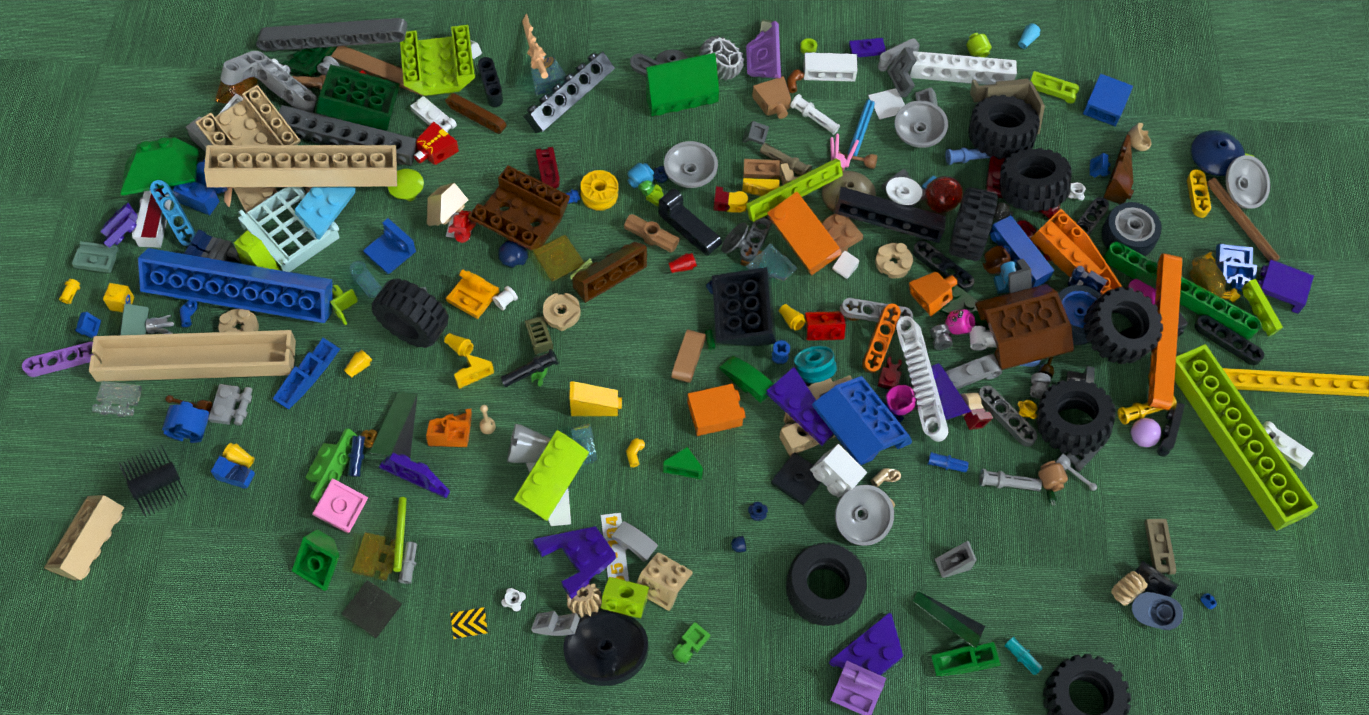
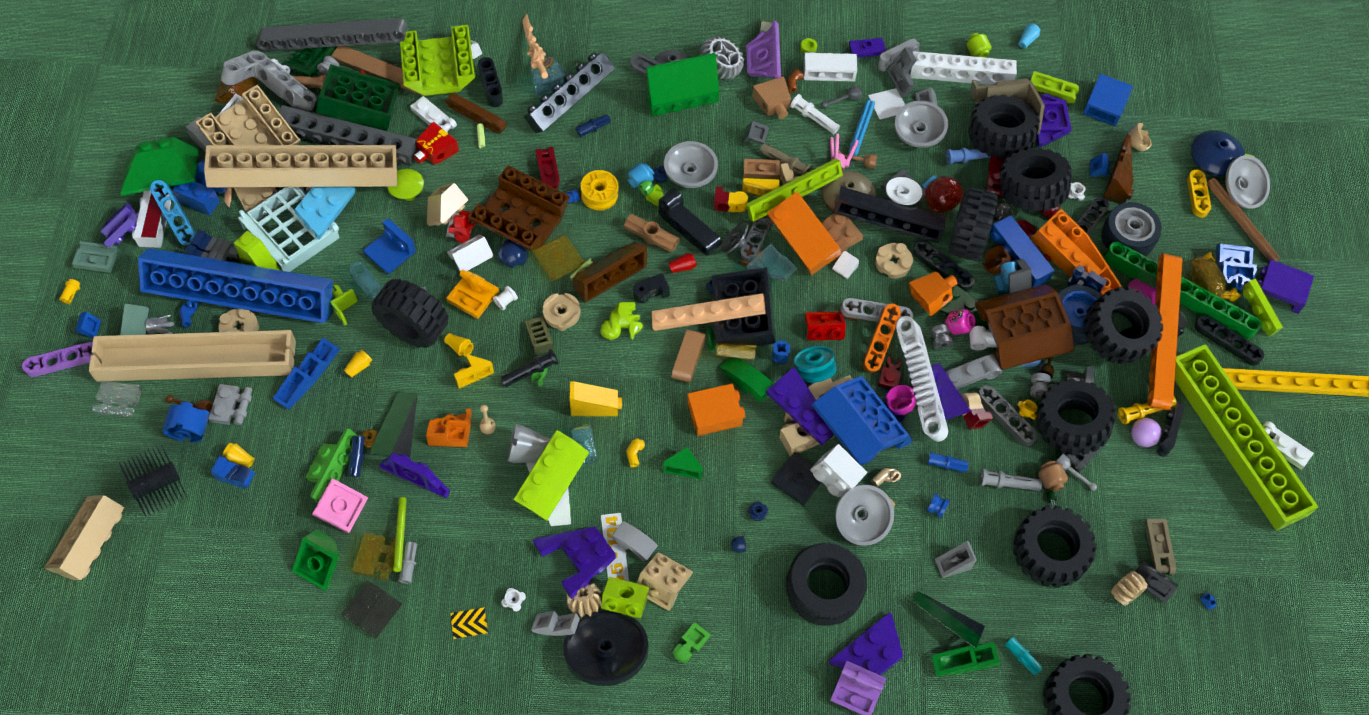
(117, 296): yellow brick -> none
(471, 253): none -> white panel
(481, 137): none -> yellowish green piece
(592, 125): none -> dark blue axle
(621, 318): none -> lime animal
(650, 288): none -> black leg
(708, 312): none -> light nougat plate
(739, 351): none -> clear yellow plate
(792, 317): yellow cone -> none
(853, 93): none -> dark grey hinge
(938, 505): none -> blue wheel
(1055, 120): none -> dark purple wing
(1067, 526): none -> black tyre
(1157, 611): sand blue piece -> none

